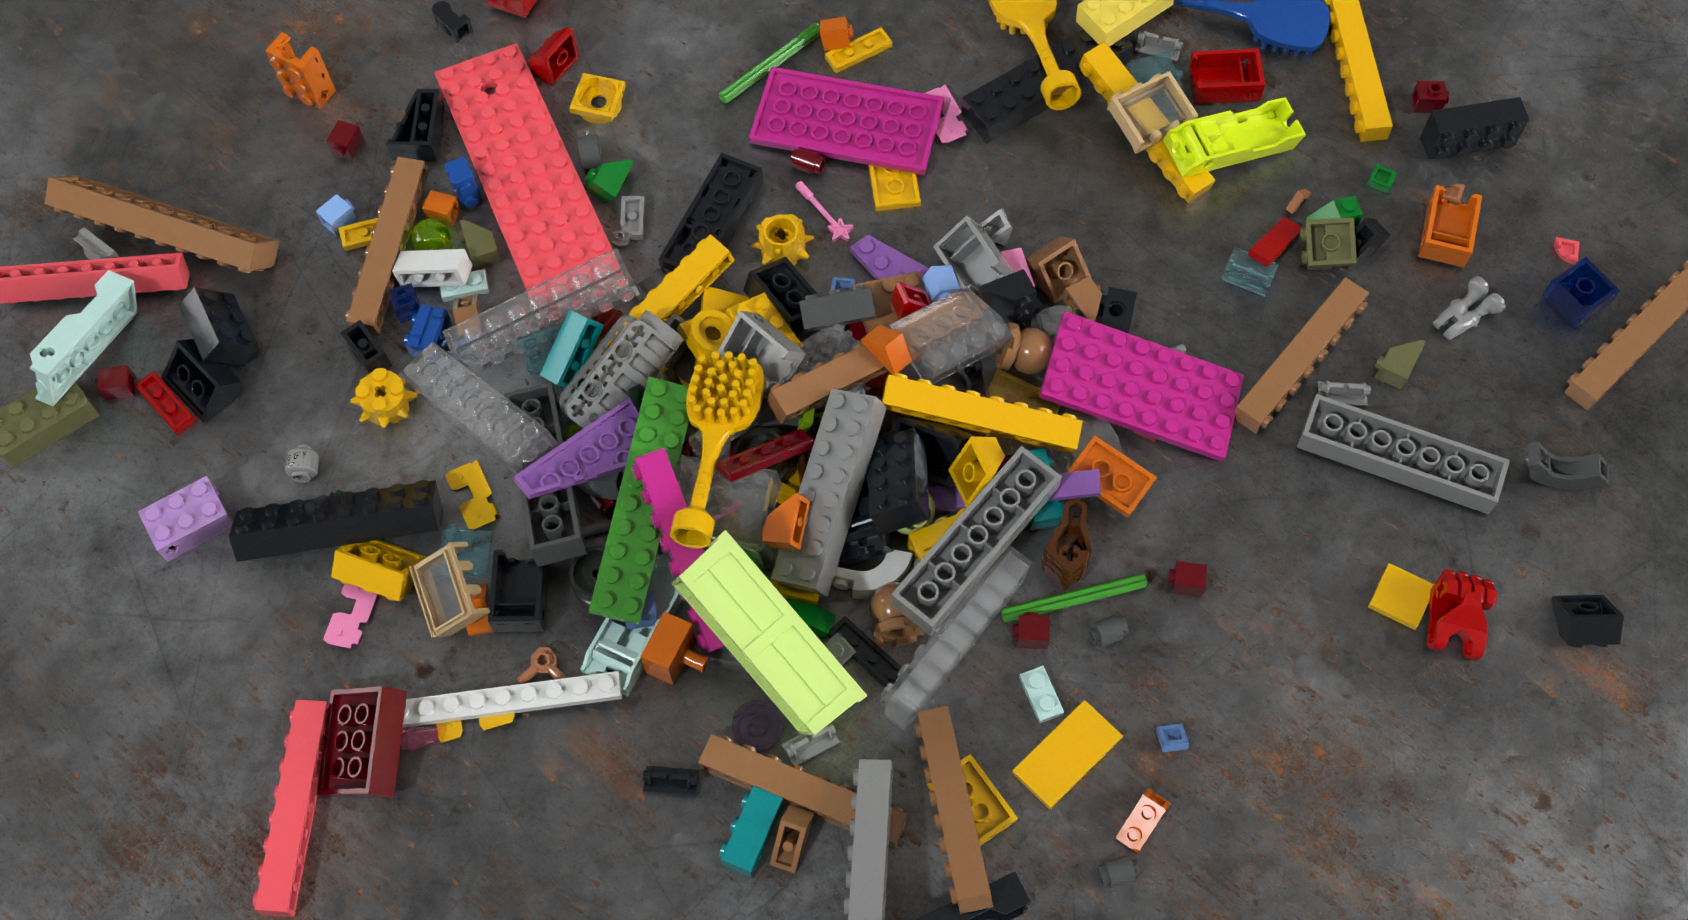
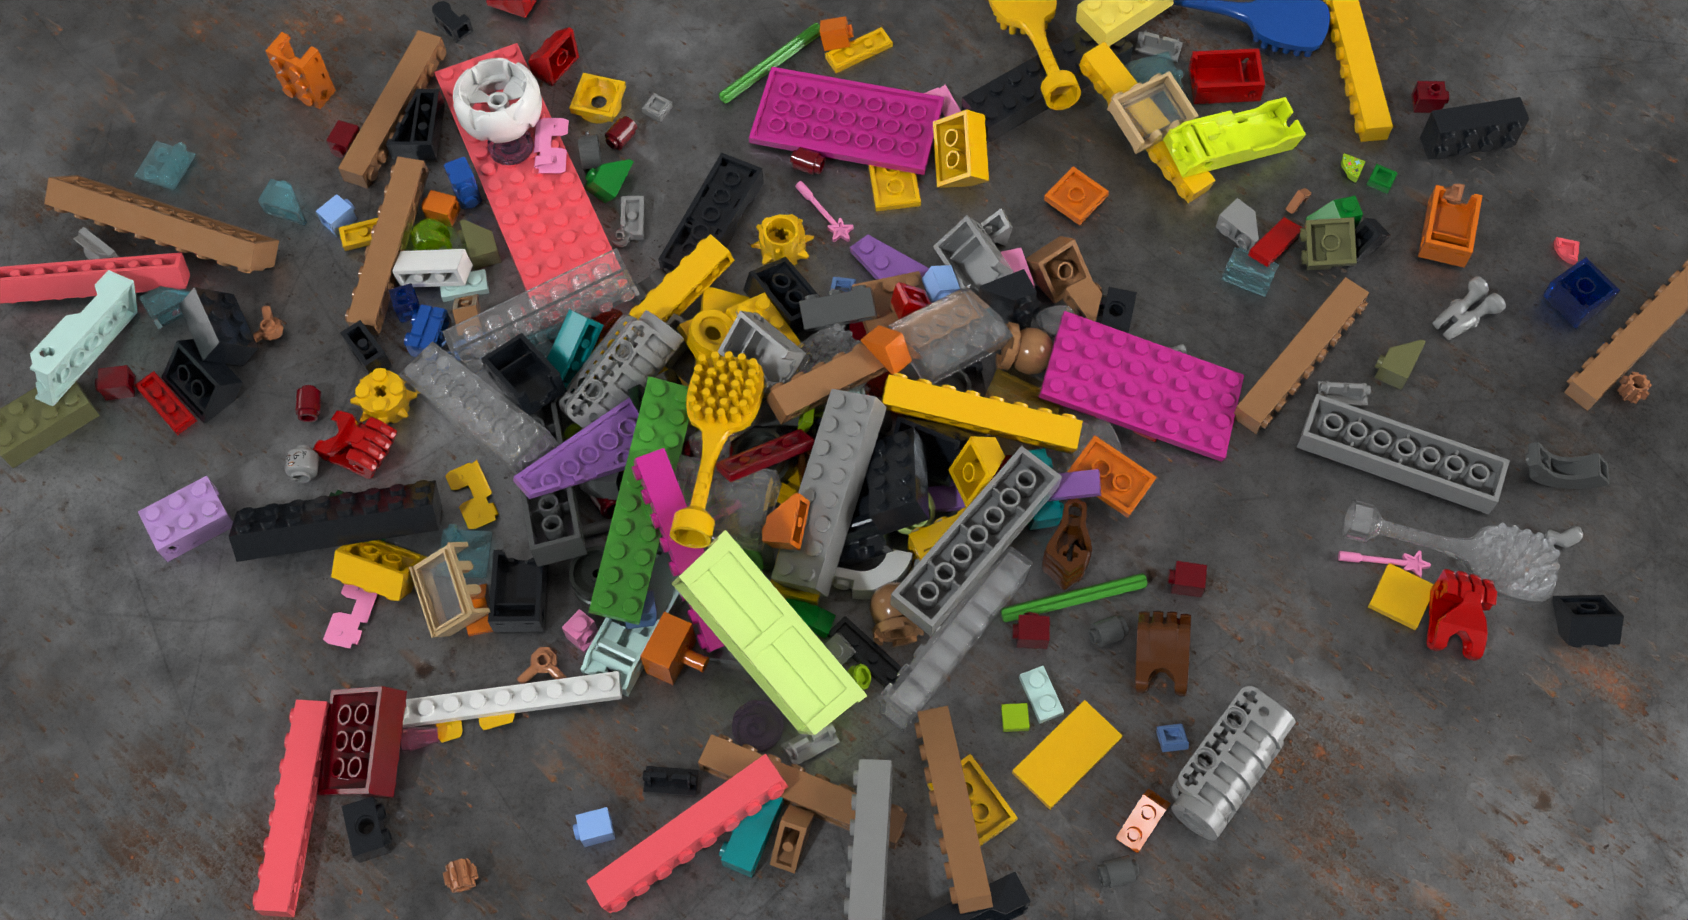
(163, 304): none -> clear light blue slope
(165, 164): none -> clear light blue hinge
(270, 327): none -> nougat piece
(281, 201): none -> clear light blue slope
(308, 403): none -> dark red brick
(356, 444): none -> red piece
(356, 818): none -> black brick
(412, 73): none -> medium nougat brick
(460, 875): none -> nougat gear
(504, 120): none -> white wheel
(513, 151): none -> clear purple tile
(524, 374): none -> black piece
(556, 156): none -> bright pink piece
(580, 630): none -> bright pink brick
(594, 827): none -> light blue brick
(620, 133): none -> dark red brick
(657, 107): none -> light grey tile
(687, 834): none -> coral brick
(861, 675): none -> lime tile
(960, 150): none -> yellow slope
(1015, 717): none -> lime tile
(1076, 195): none -> orange plate
(1163, 648): none -> reddish brown piece
(1237, 767): none -> light grey piece
(1239, 224): none -> light grey slope
(1352, 166): none -> lime tile
(1411, 563): none -> bright pink piece
(1515, 559): none -> clear piece
(1567, 537): none -> light grey arm
(1634, 387): none -> nougat gear

